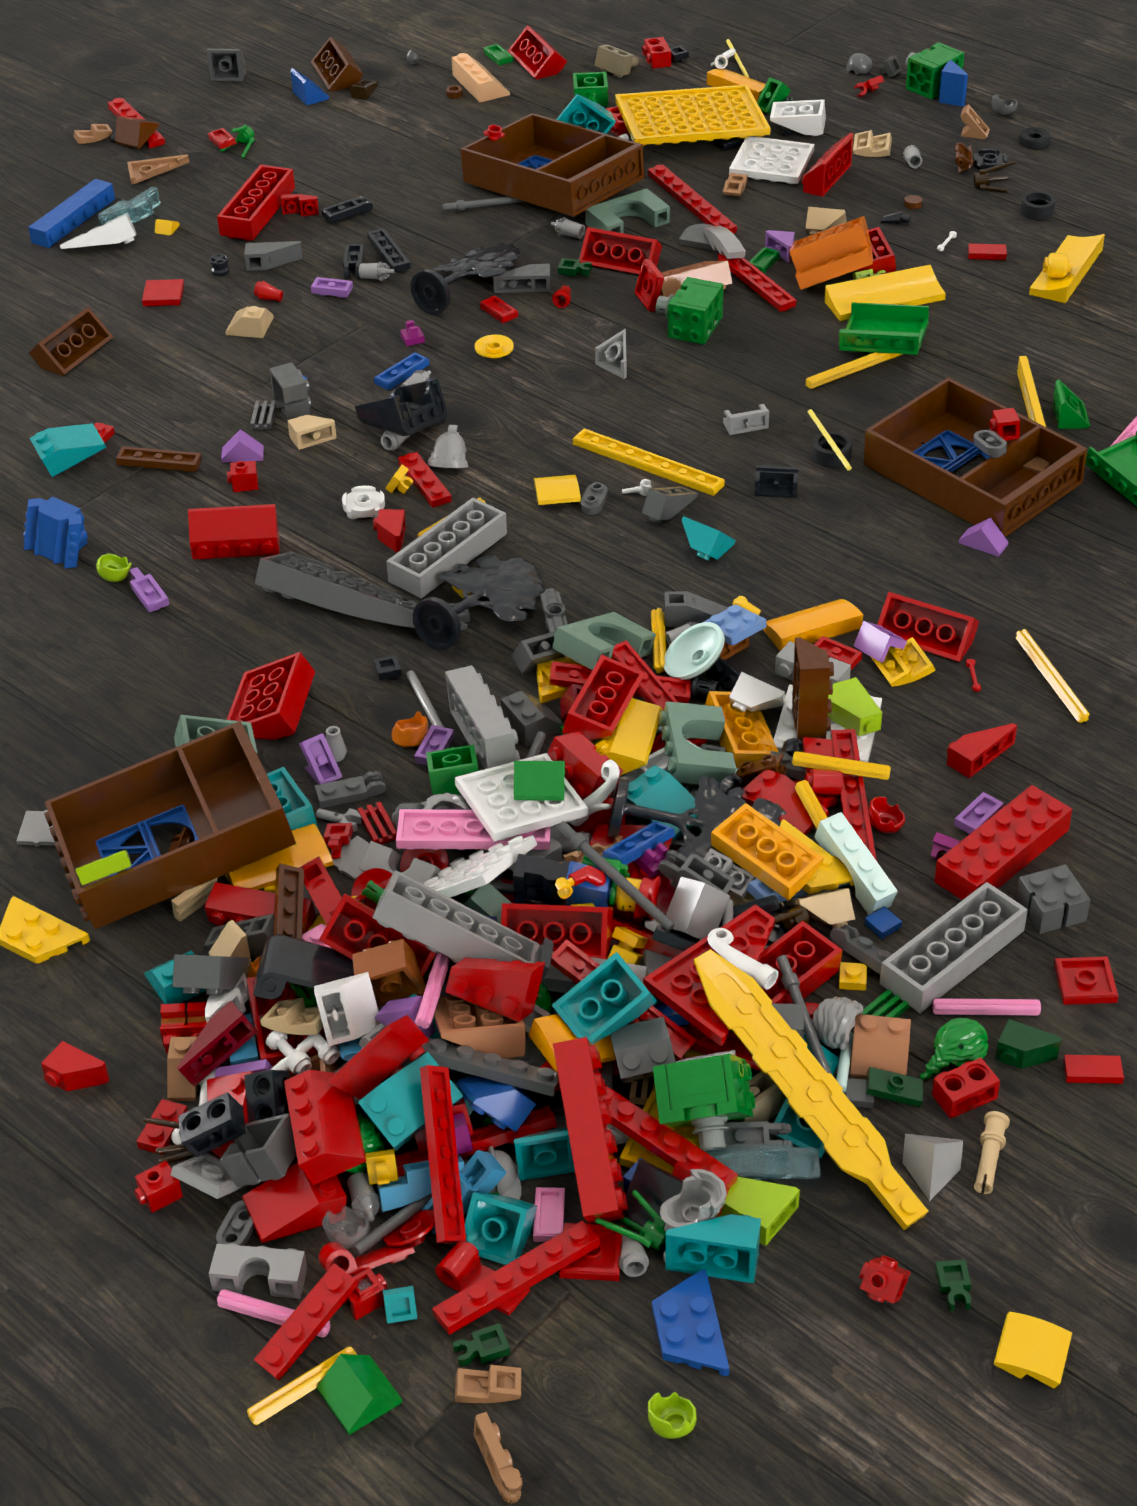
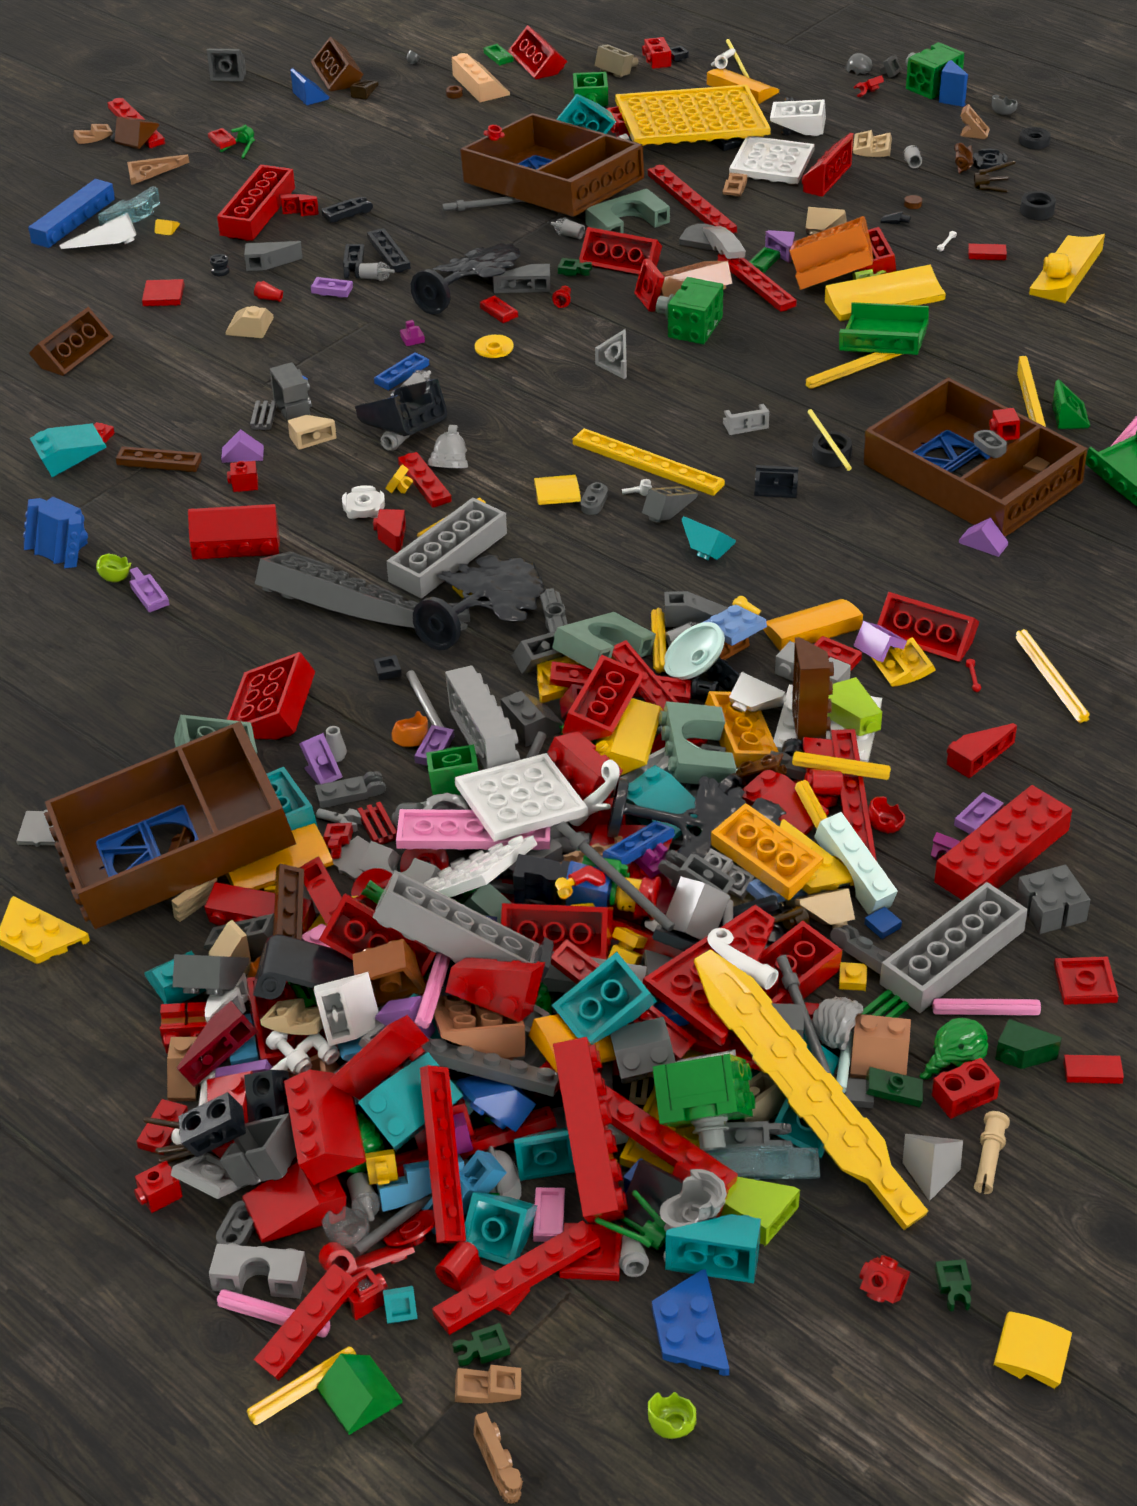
(73, 1068): red slope -> none
(103, 867): lime slope -> none
(539, 780): green slope -> none
(773, 92): green slope -> none

